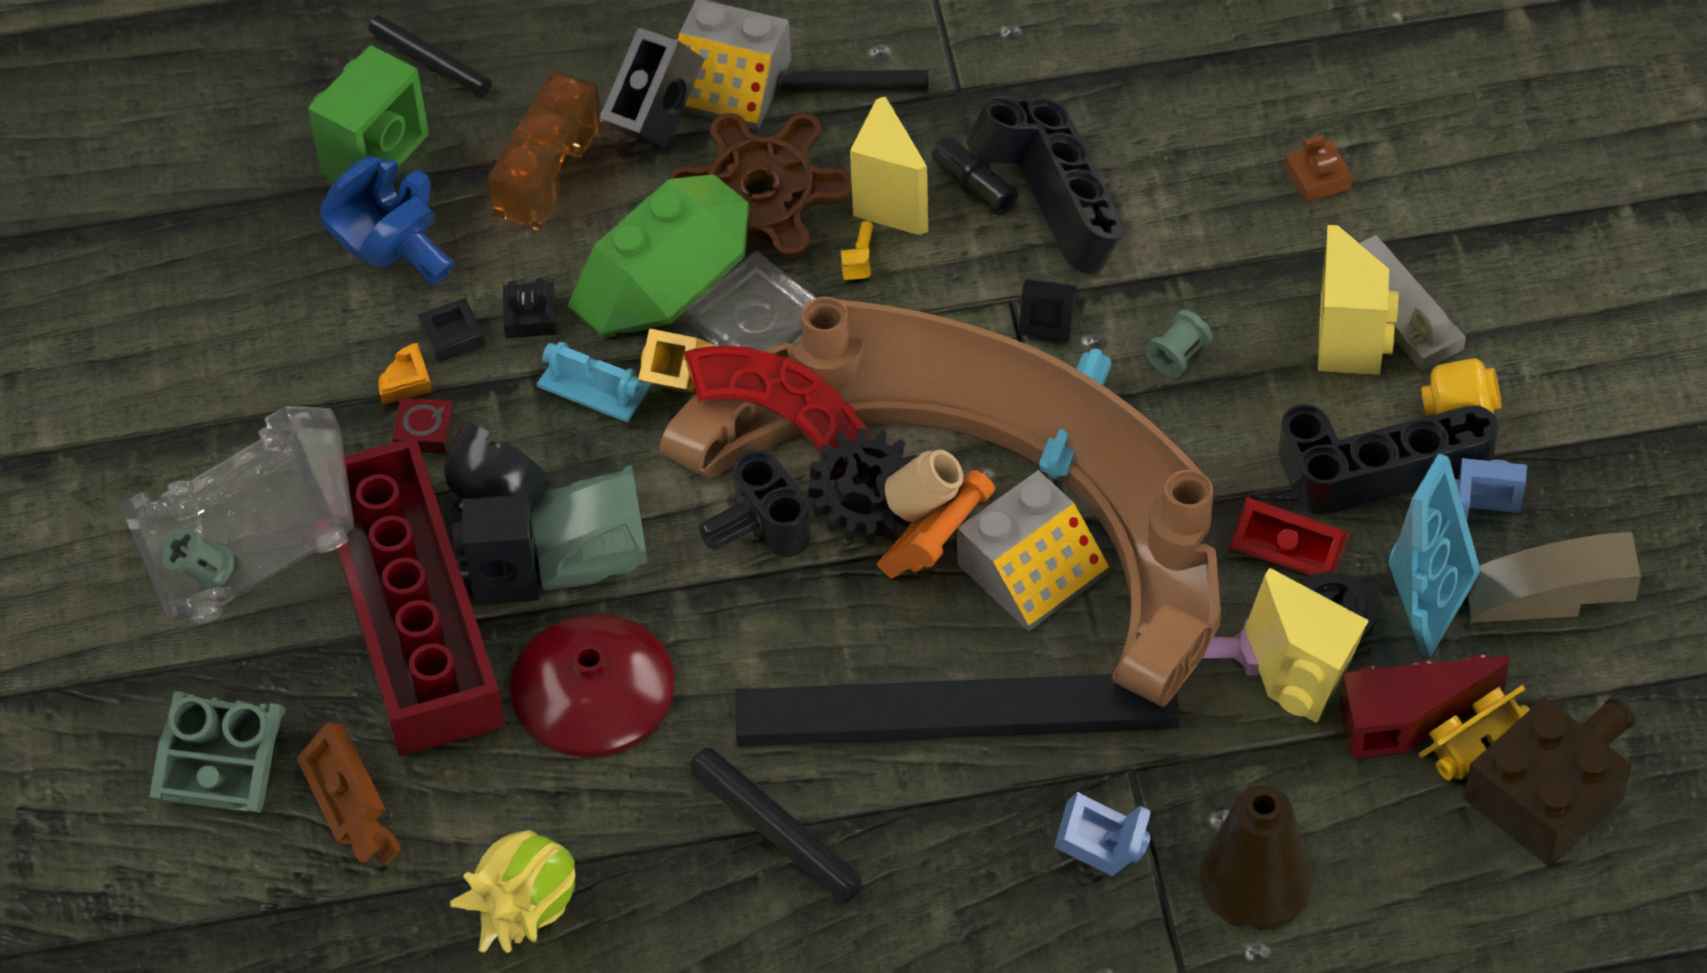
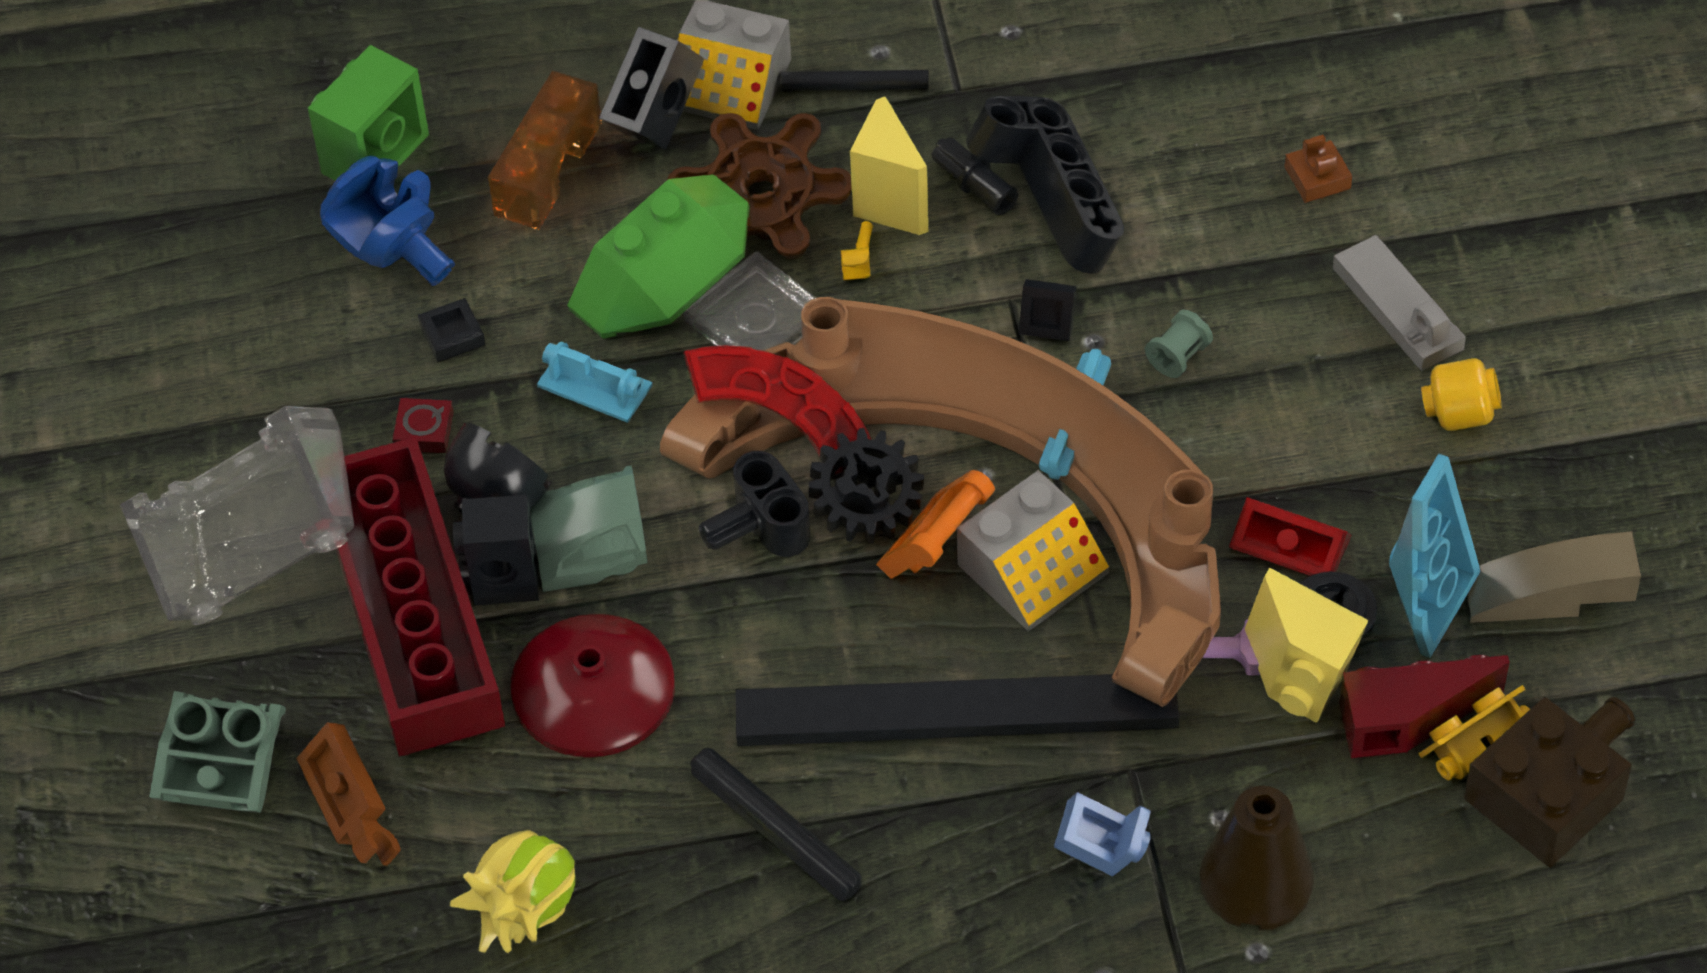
(200, 555): sand green bush -> none
(404, 376): light orange tile -> none
(430, 55): black bar -> none
(529, 309): black tile -> none
(664, 360): yellow brick -> none
(923, 485): tan brick -> none
(1354, 308): light yellow slope -> none
(1397, 455): black beam -> none
(1491, 485): medium blue bracket -> none

